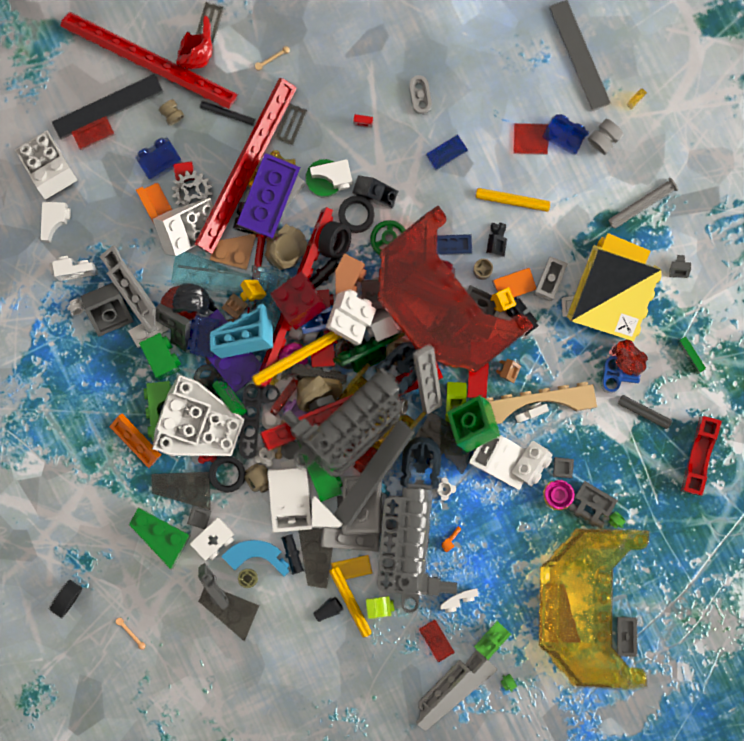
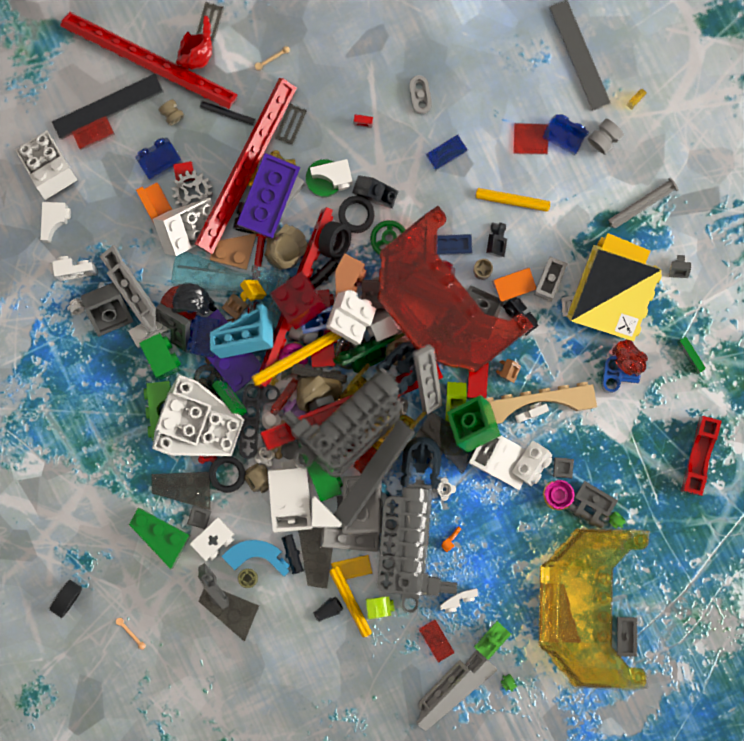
(135, 440): orange plate -> none
(503, 300): yellow tile -> none
(645, 412): dark grey axle -> none

